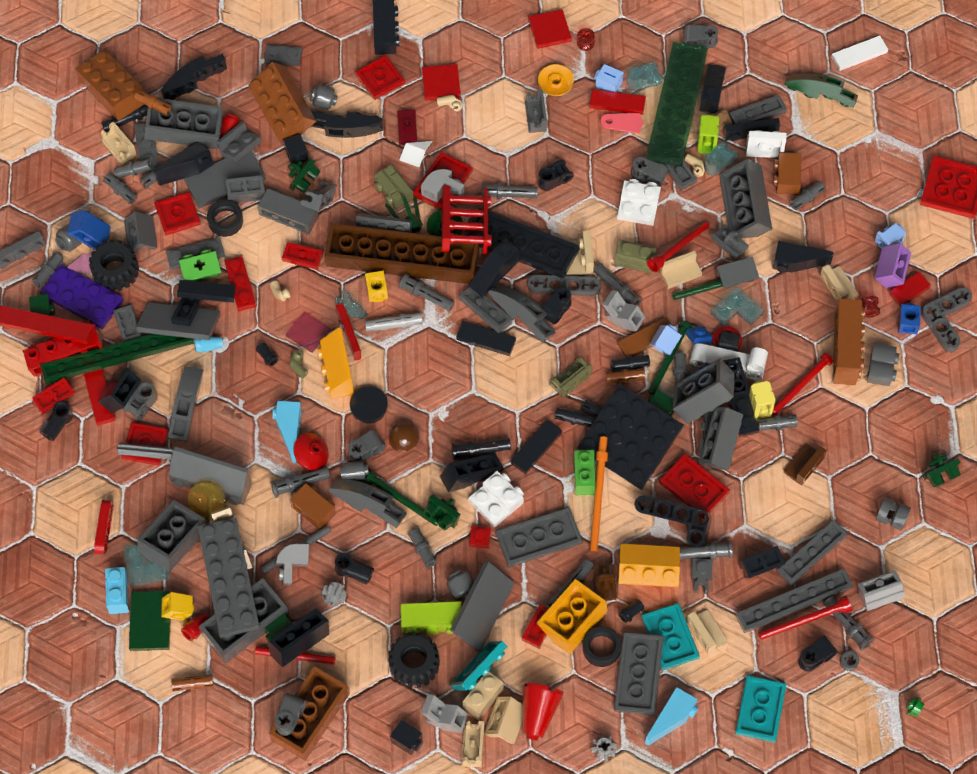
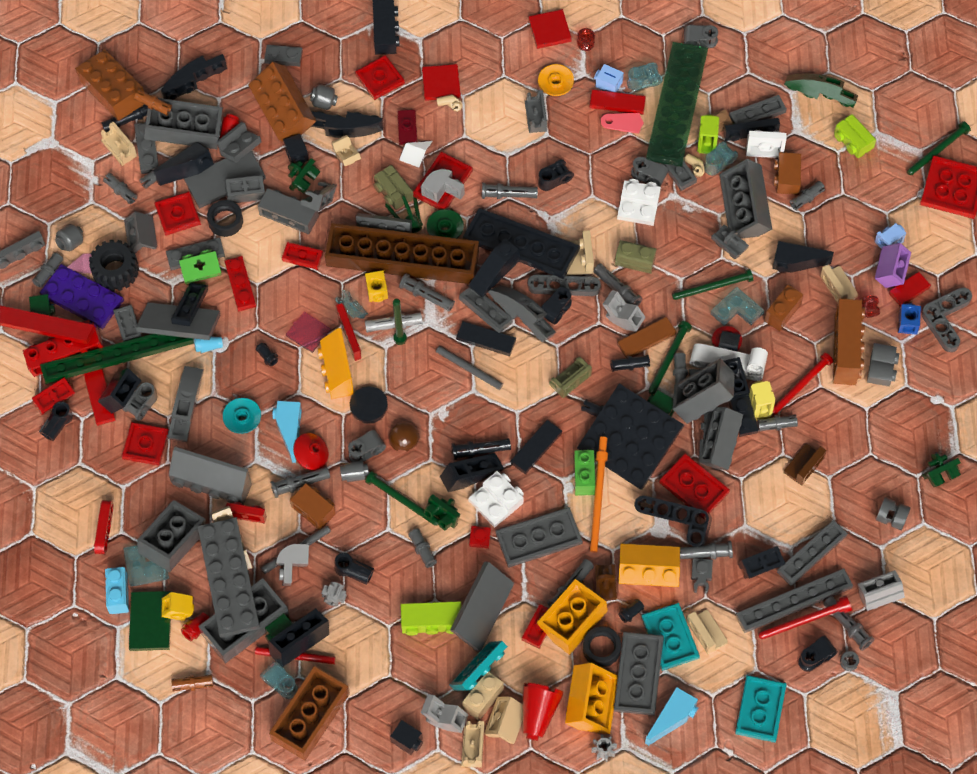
(88, 229): blue brick -> none
(132, 168): dark grey pin -> none
(144, 451): axle -> none
(206, 291): black tile -> none
(206, 498): clear yellow tile -> none
(241, 408): none -> teal dish
(253, 513): none -> red plate
(278, 678): none -> clear light blue piece
(279, 294): tan arm -> none
(290, 711): dark grey piece -> none
(296, 364): olive arm -> none
(345, 151): none -> tan bracket
(362, 496): dark grey slope -> none
(399, 337): none -> dark green bar
(409, 645): black tyre -> none
(448, 225): red fence -> none
(460, 584): dark grey head -> none
(470, 368): none -> dark grey bar
(574, 417): black pin -> none
(591, 699): none -> light orange slope
(625, 376): dark orange pin -> none
(657, 262): red piece -> none
(665, 339): light blue brick -> none
(680, 270): tan panel -> none
(699, 335): blue plate -> none
(712, 88): black slope -> none
(737, 272): dark grey panel -> none
(783, 307): none -> dark orange brick
(854, 136): none -> lime brick
(859, 53): white tile -> none
(914, 706): green plate -> none
(963, 128): none -> dark green bar

